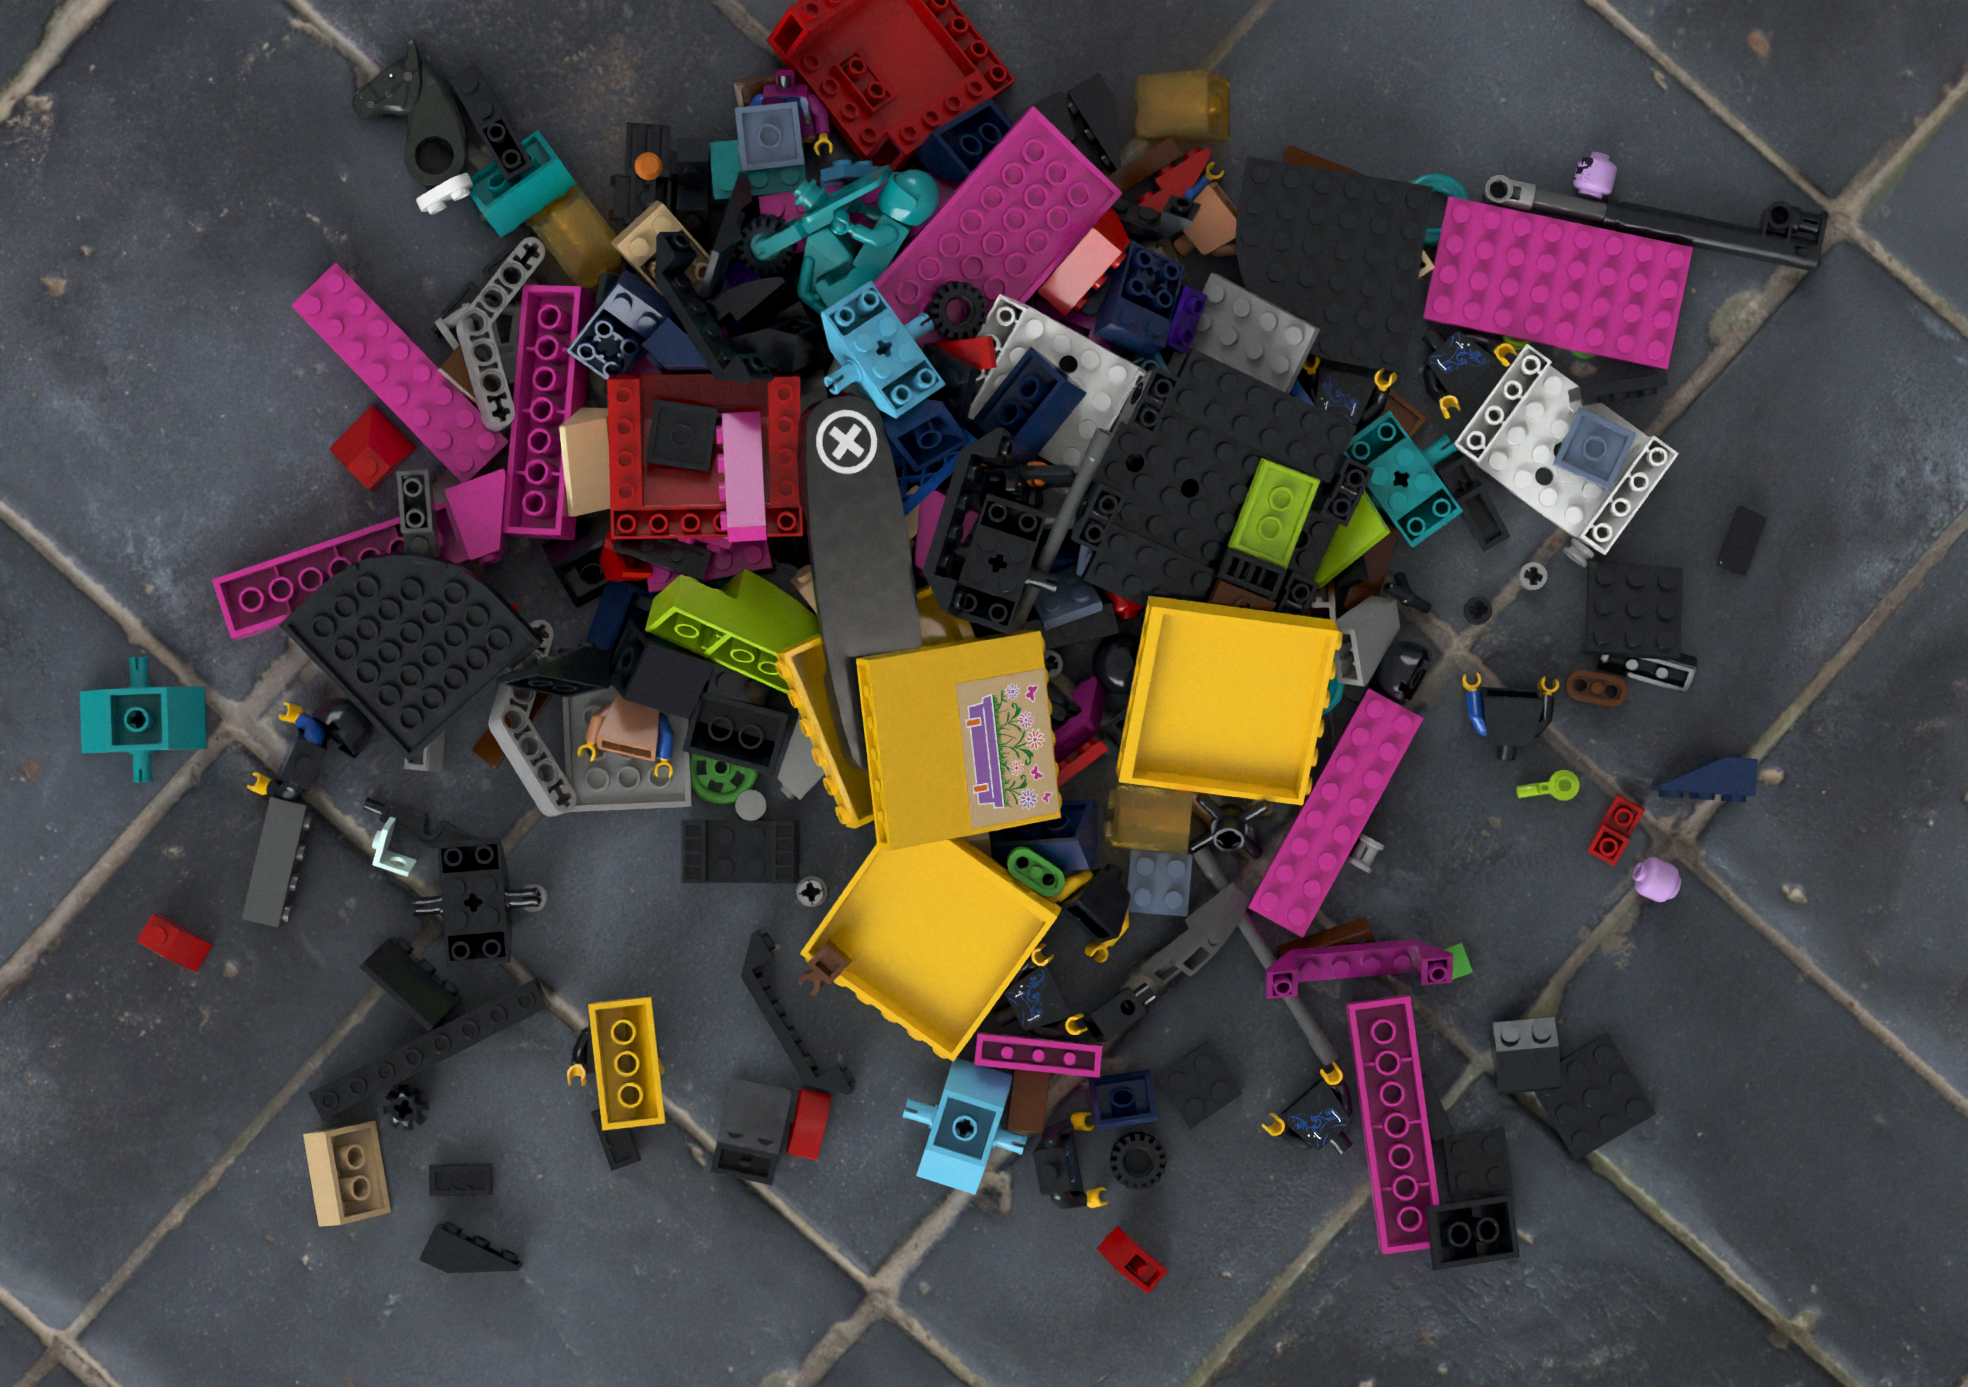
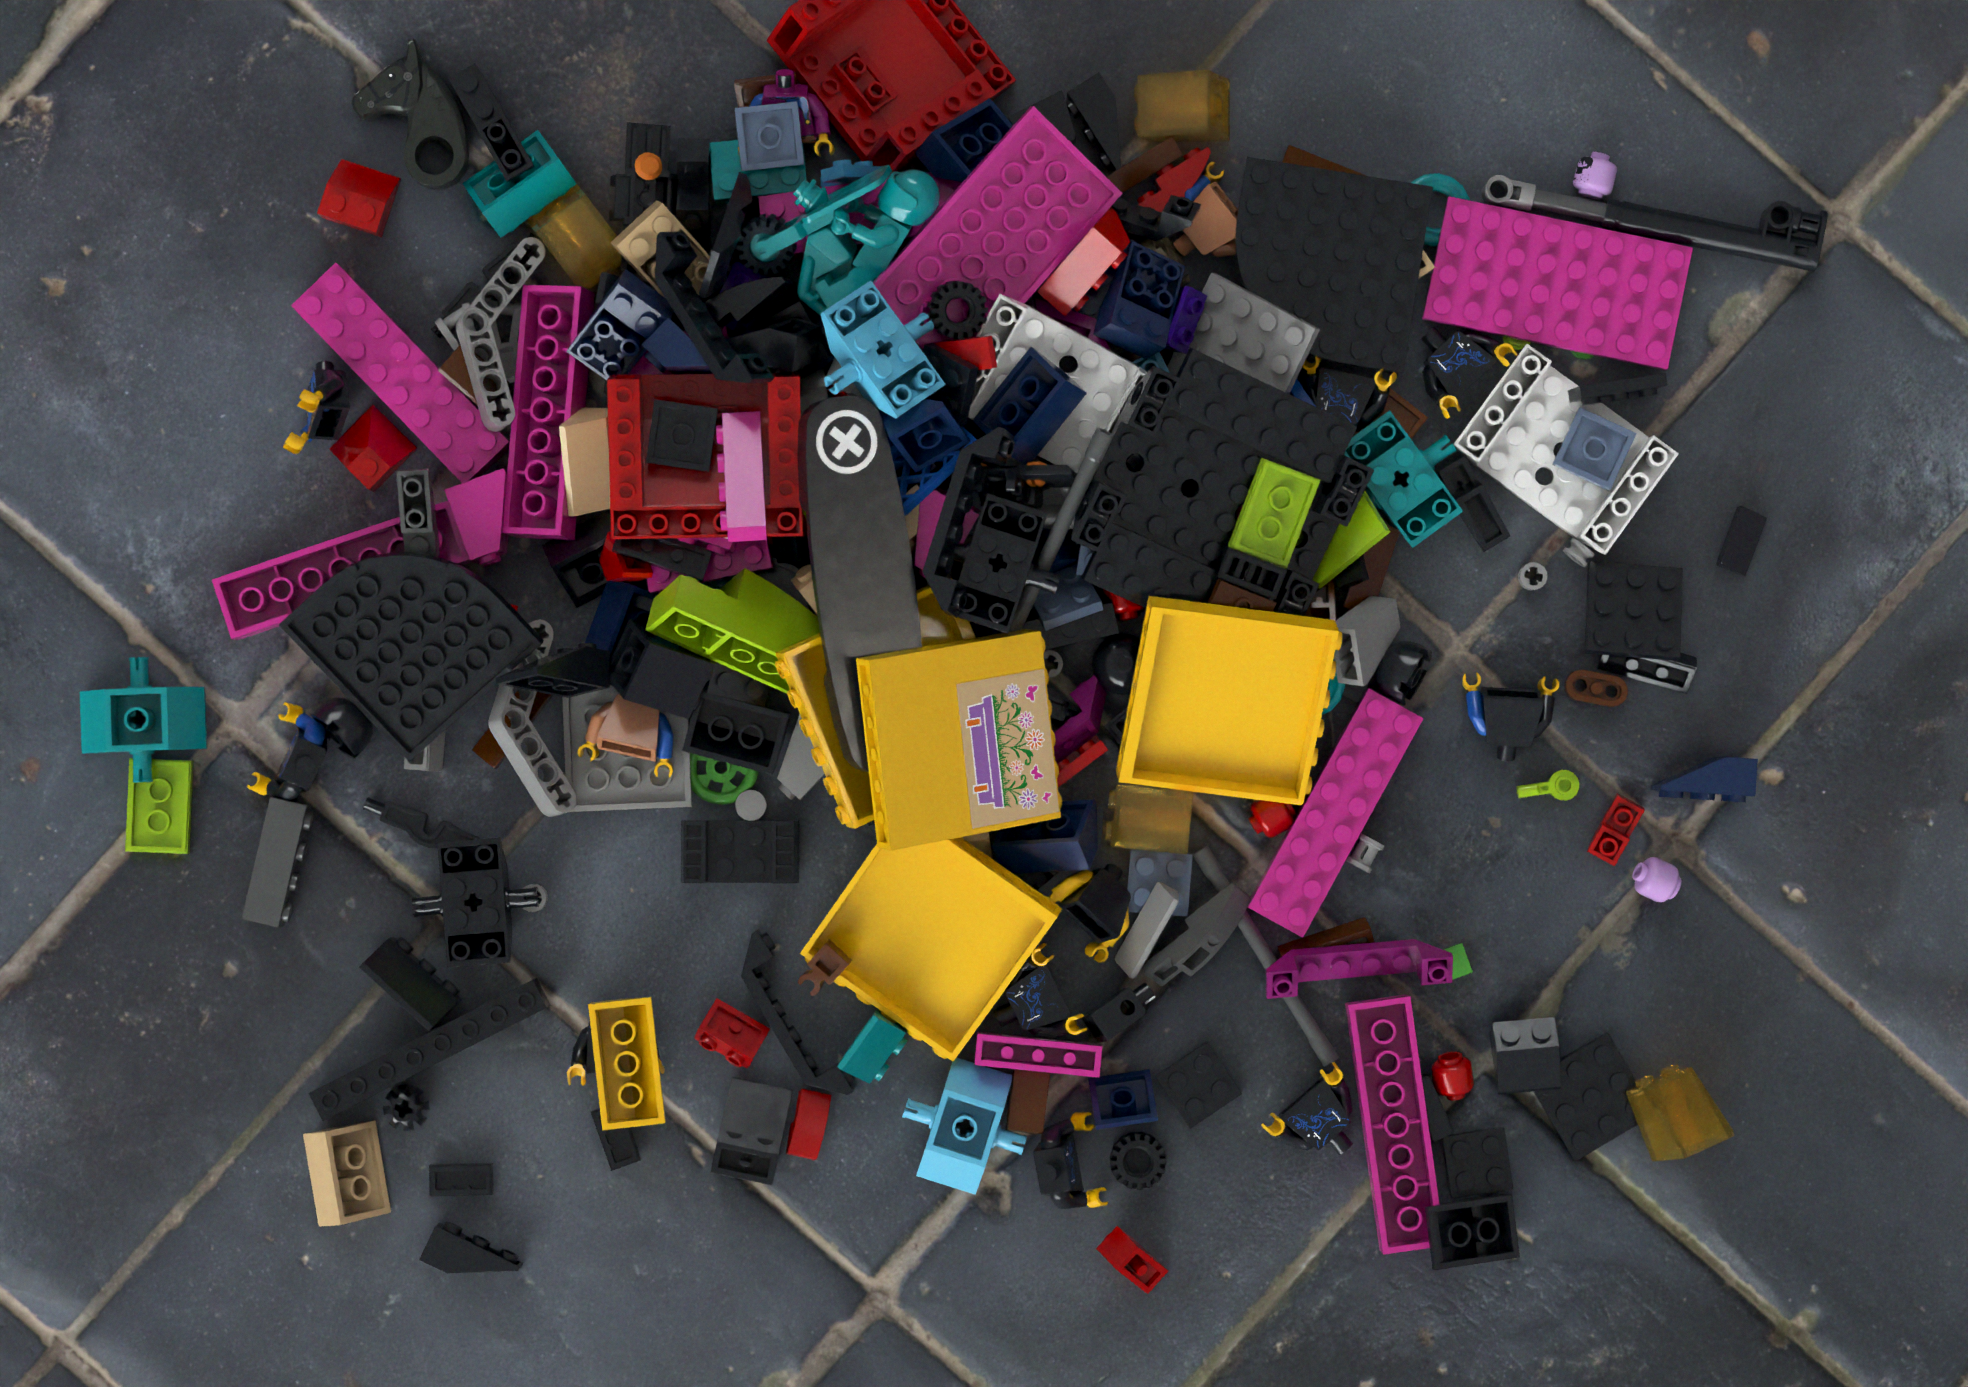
(160, 809): none -> lime tile
(174, 942): red slope -> none
(325, 405): none -> black torso
(359, 197): none -> red slope
(384, 856): light aqua bracket -> none
(454, 188): white plate -> none
(731, 1034): none -> red bracket
(817, 883): light grey bush -> none
(872, 1048): none -> teal slope
(1034, 870): bright green plate -> none
(1147, 929): none -> light grey slope
(1229, 826): black bar -> none
(1271, 817): none -> red head
(1405, 595): black piece -> none
(1452, 1075): none -> red head
(1484, 617): black bush -> none
(1677, 1114): none -> clear yellow slope

